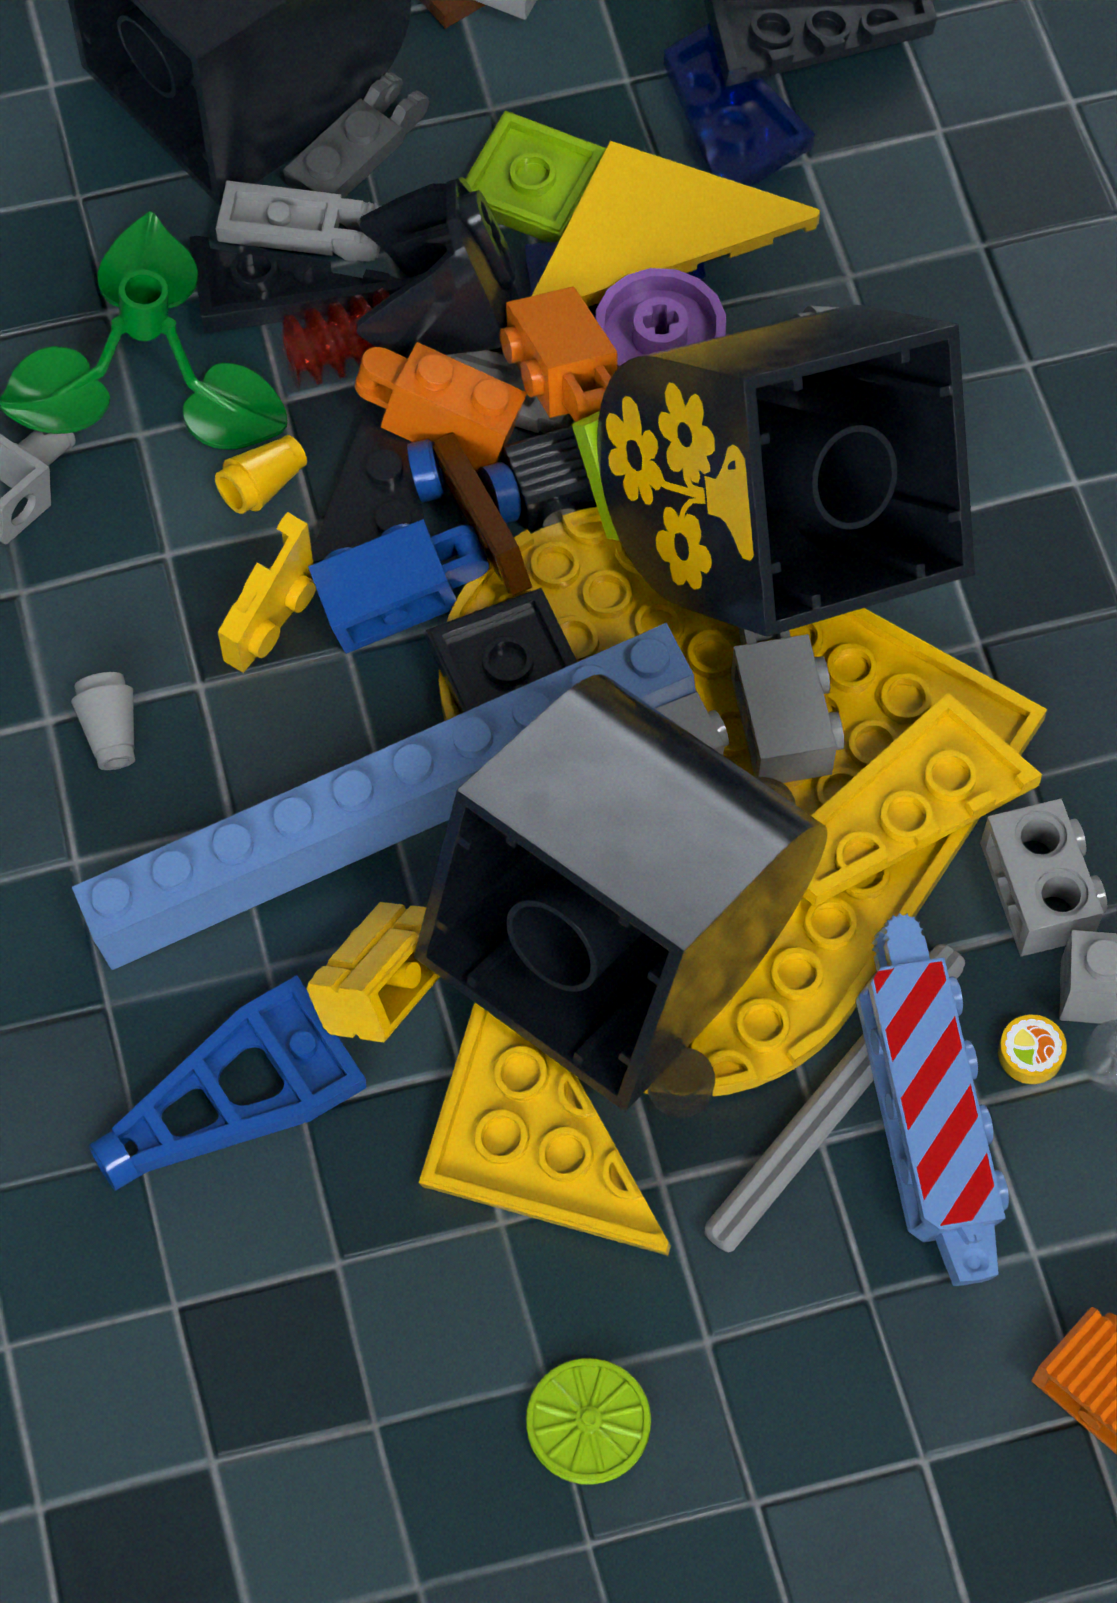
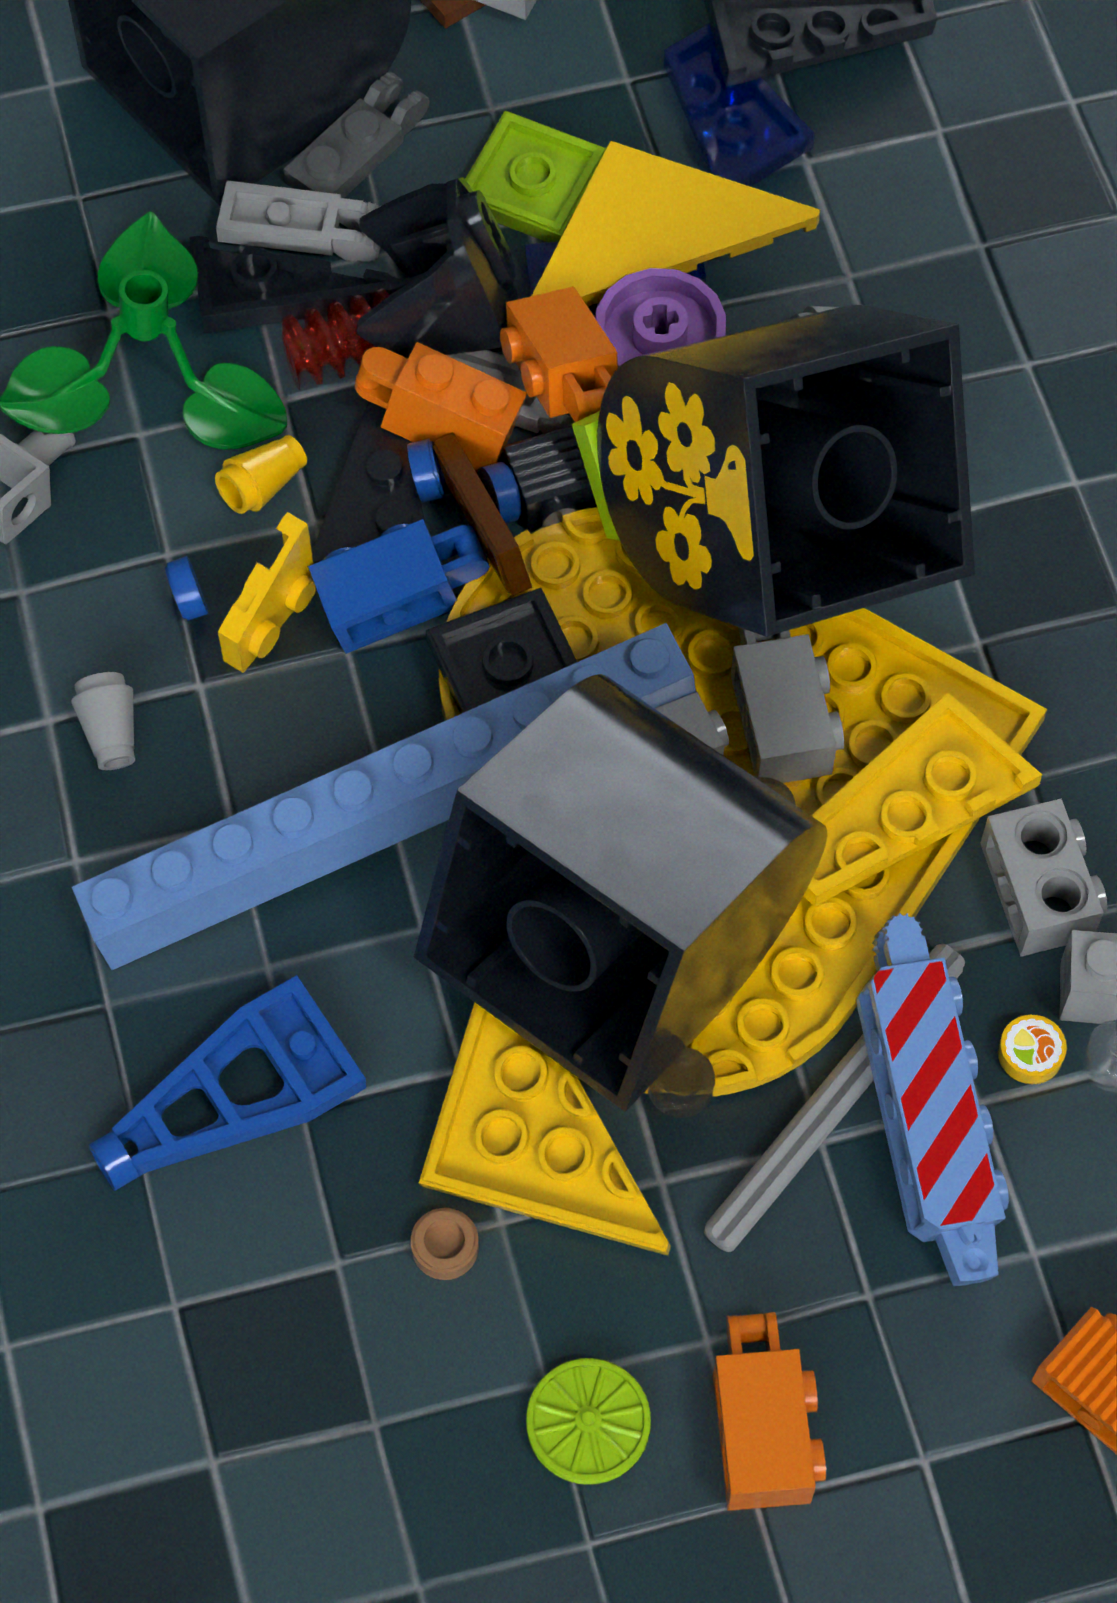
(186, 588): none -> blue tile
(373, 976): yellow brick -> none
(444, 1243): none -> medium nougat tile
(765, 1419): none -> orange brick

